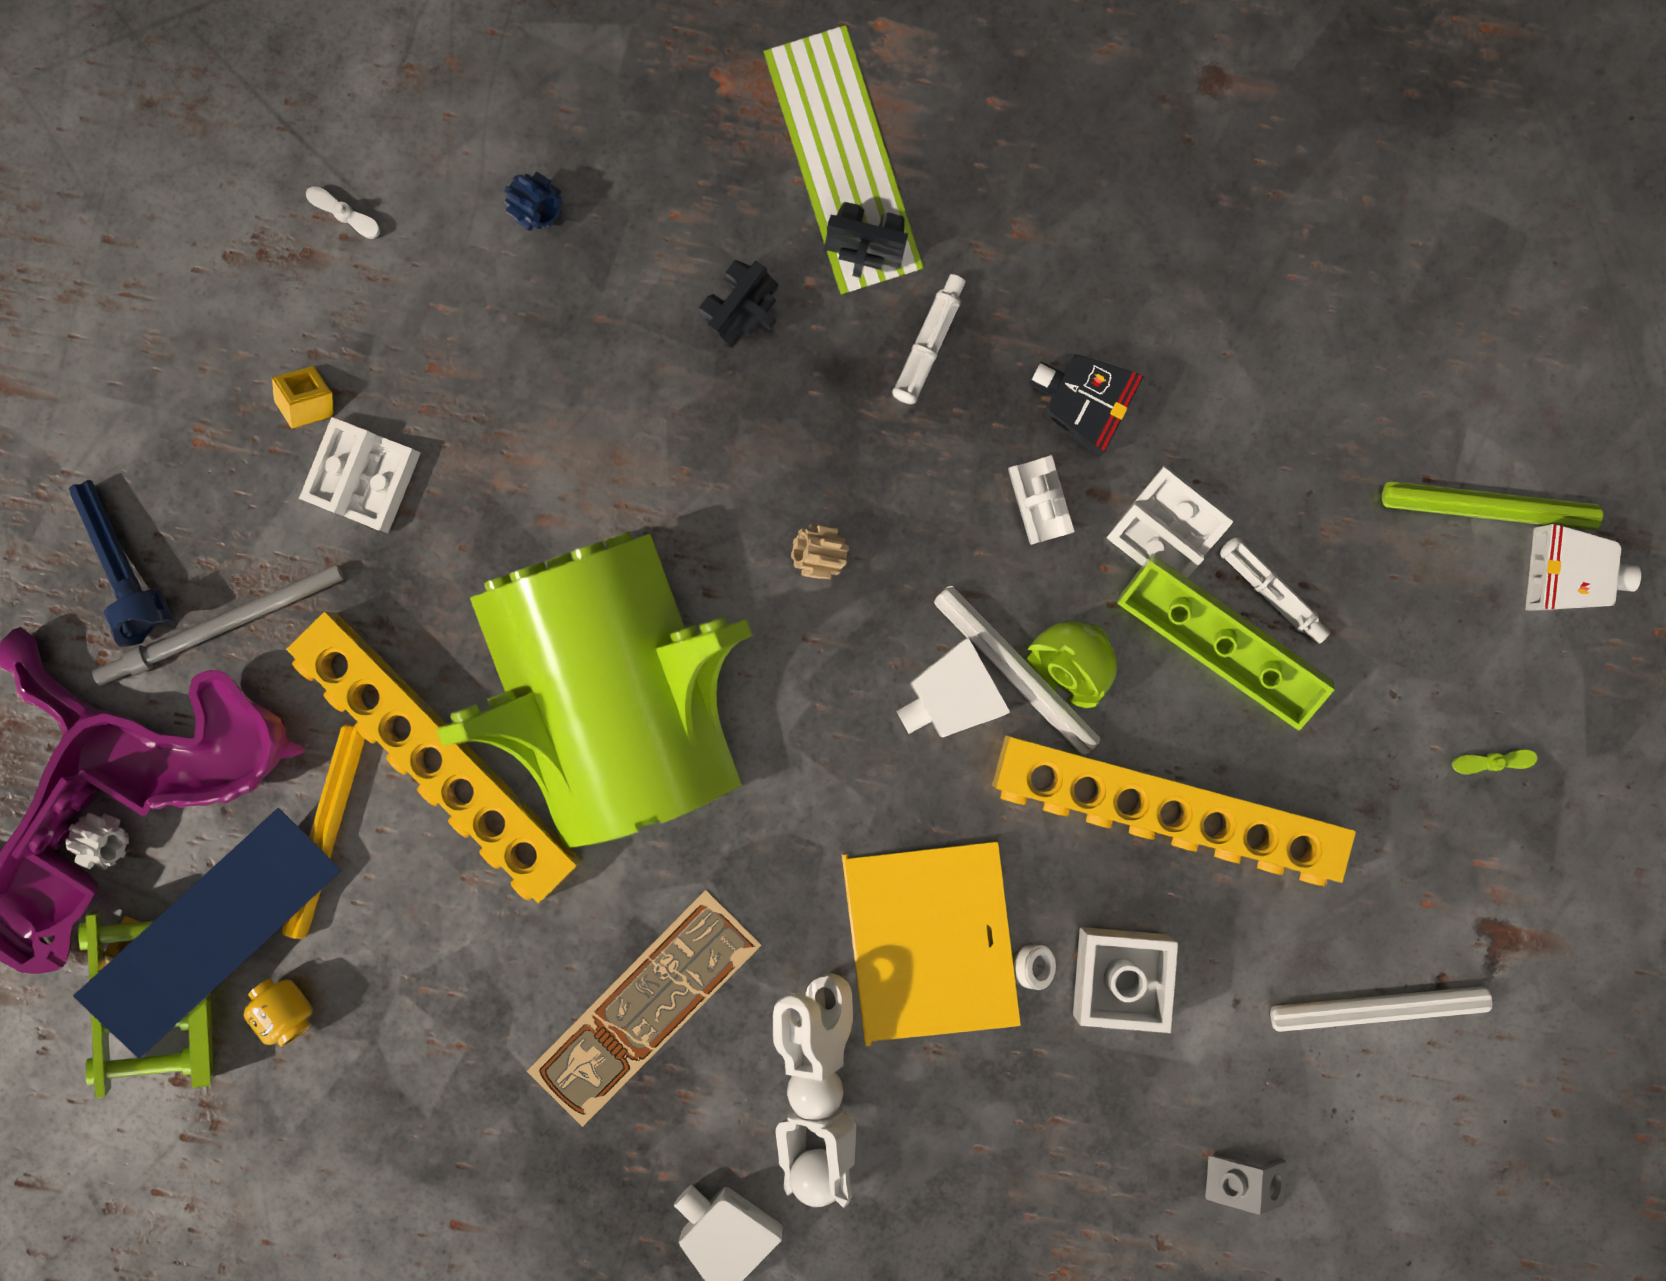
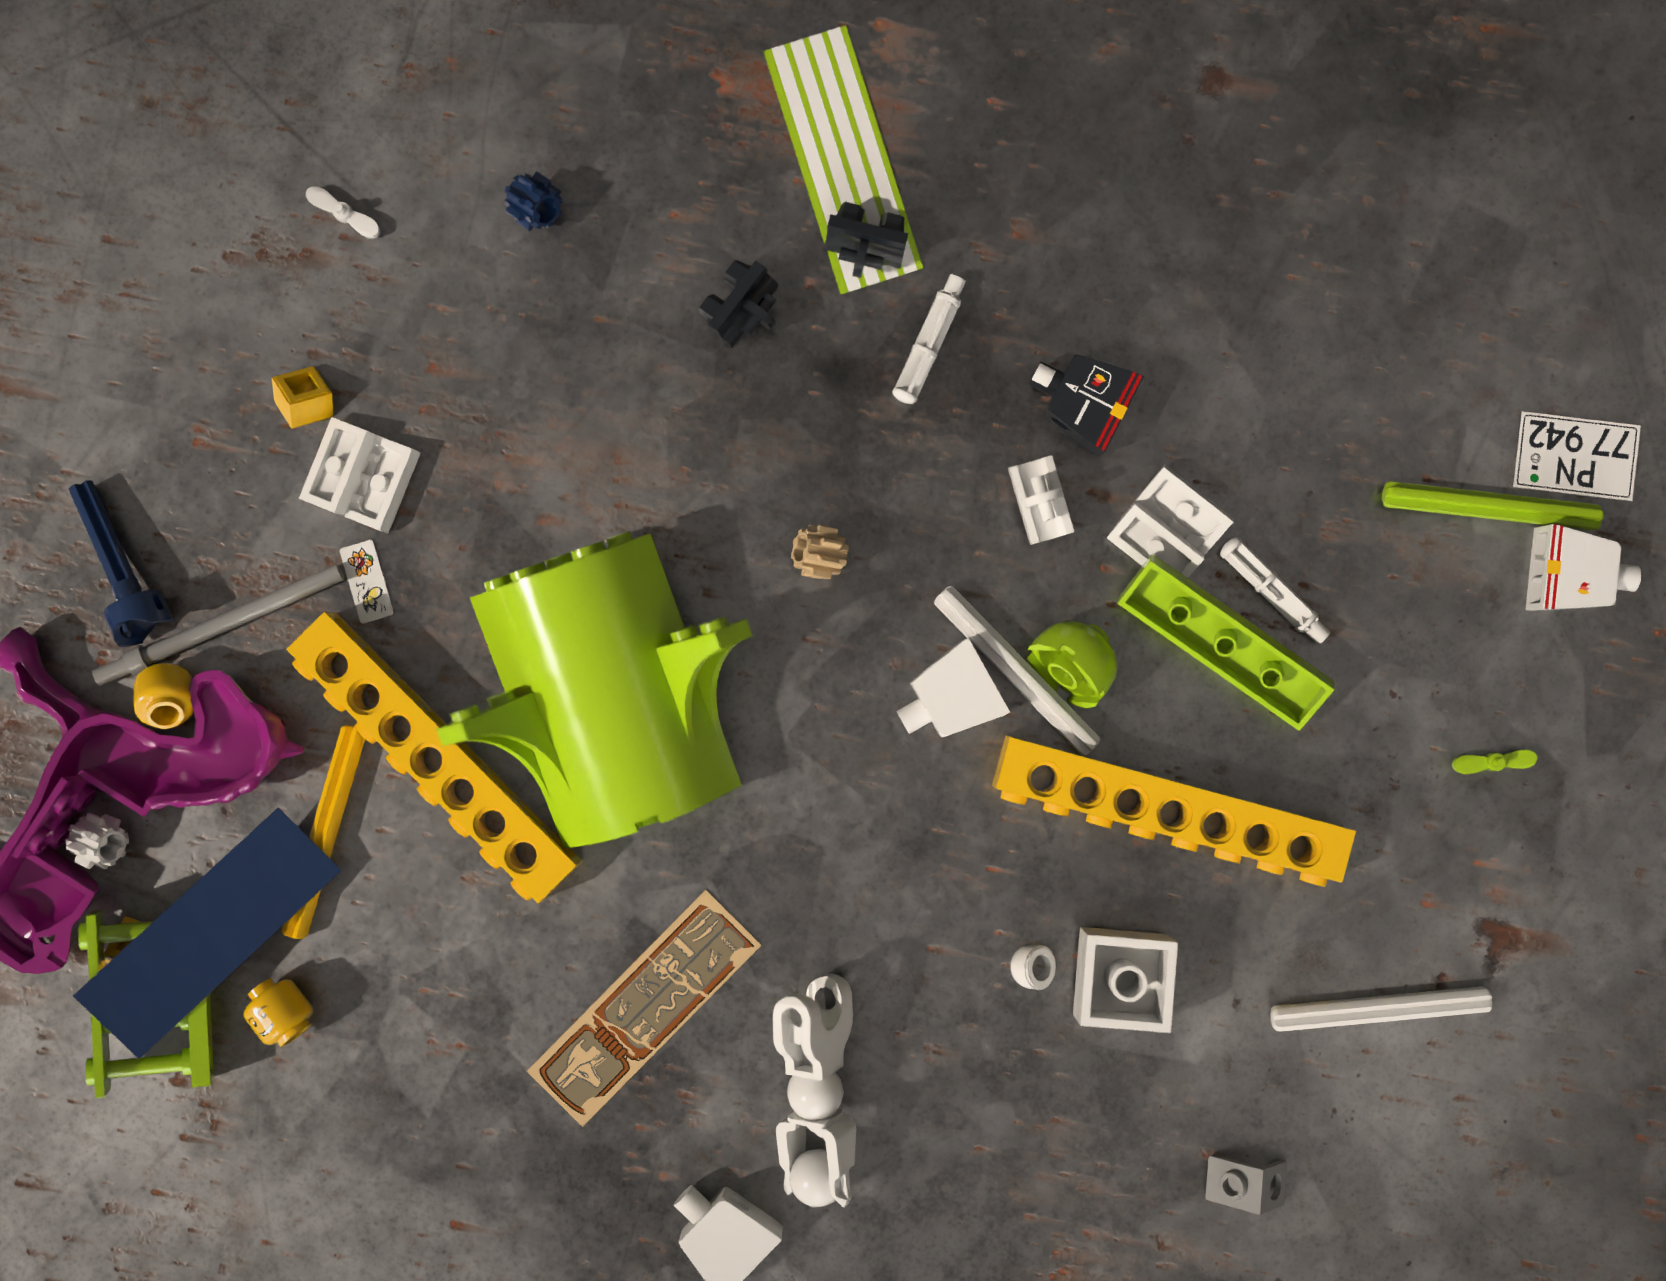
(163, 696): none -> yellow head
(366, 581): none -> white sticker
(925, 941): yellow piece -> none
(1576, 456): none -> white sticker

